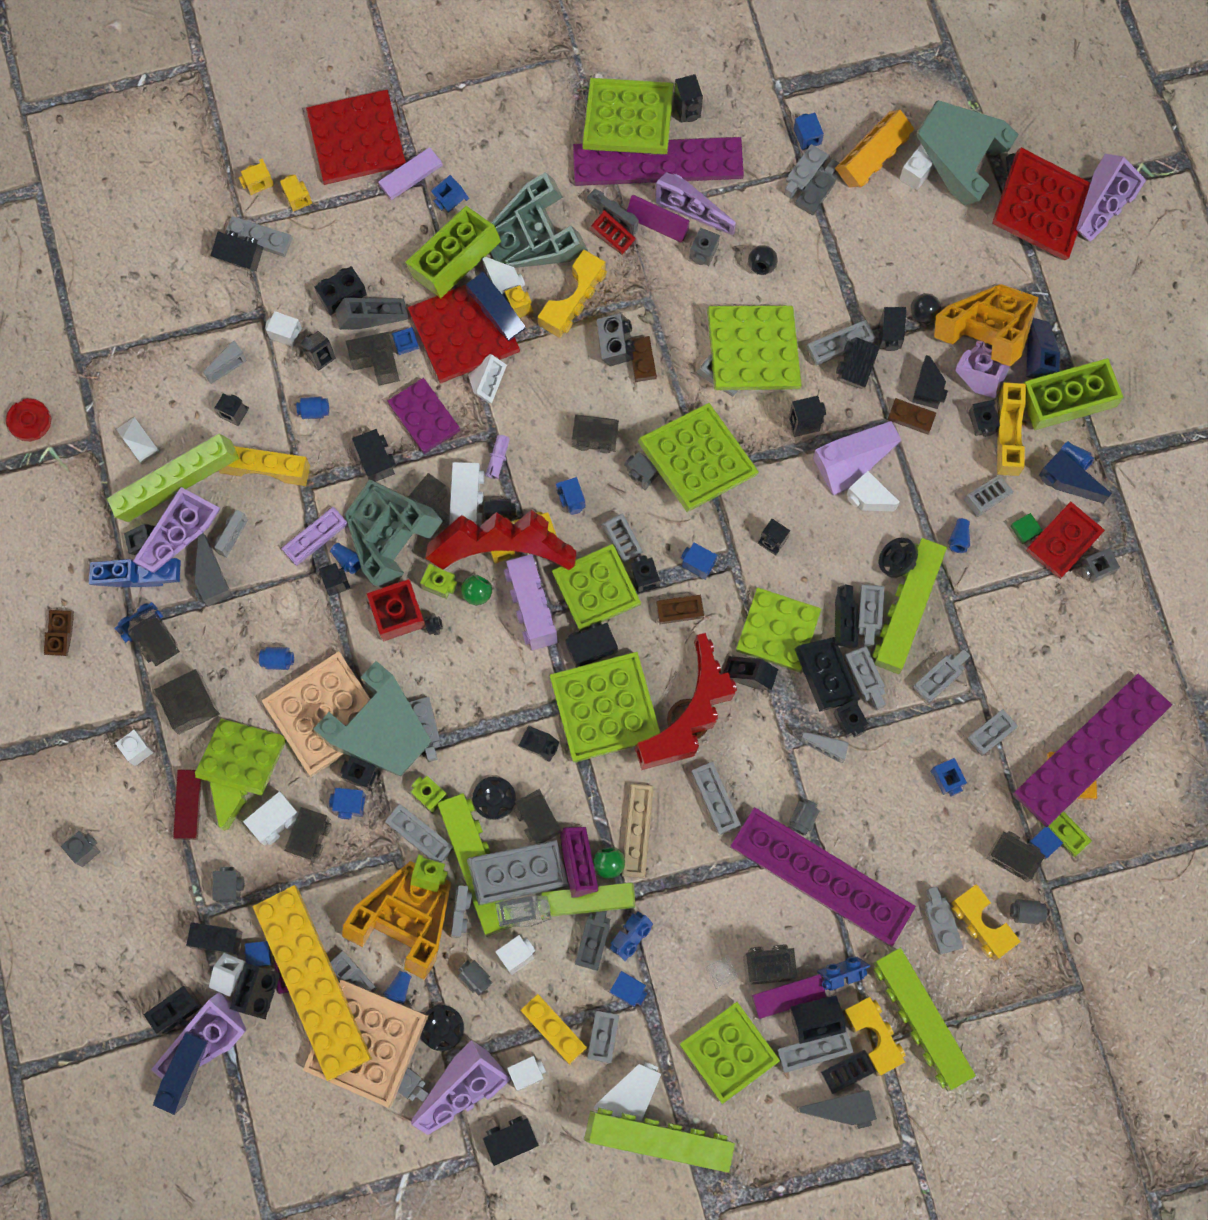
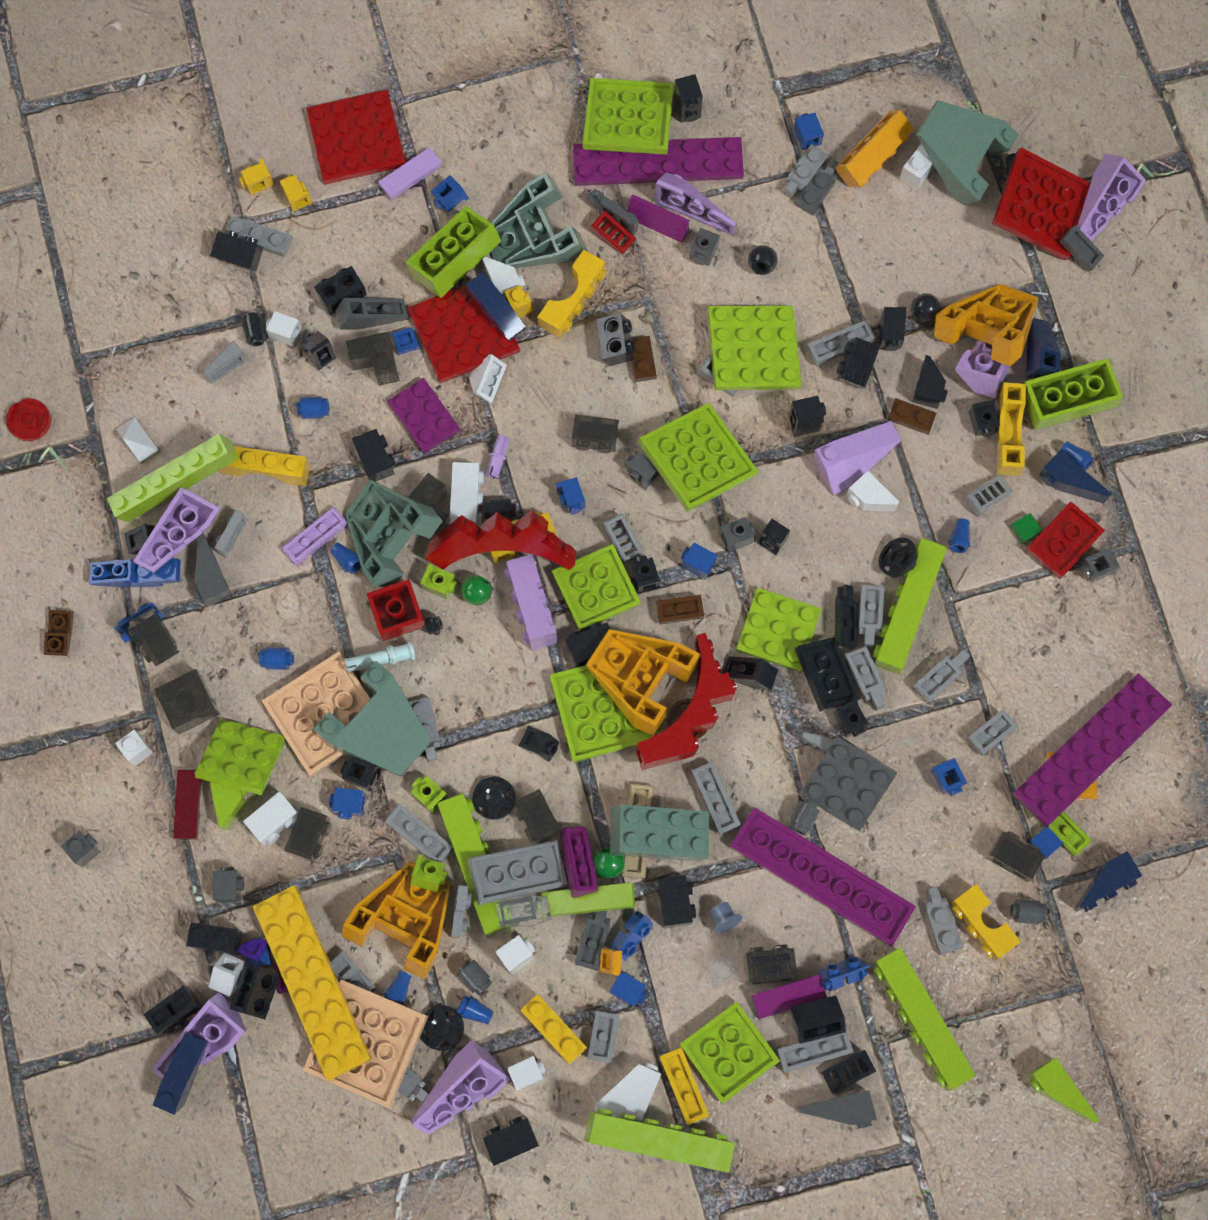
(231, 409): black brick -> none
(253, 948): none -> dark purple tile
(254, 329): none -> black brick
(334, 579): black brick -> none
(390, 655): none -> light aqua pin
(474, 1010): none -> blue cone
(610, 961): none -> light orange tile
(632, 670): none -> light orange wedge
(659, 833): none -> sand green brick
(675, 901): none -> black brick
(684, 1086): none -> yellow plate
(724, 917): none -> sand blue piece
(737, 534): none -> dark grey brick
(848, 782): none -> dark grey plate
(867, 1015): yellow arch -> none
(1055, 1084): none -> lime slope
(1081, 248): none -> dark grey tile
(1109, 878): none -> dark blue slope

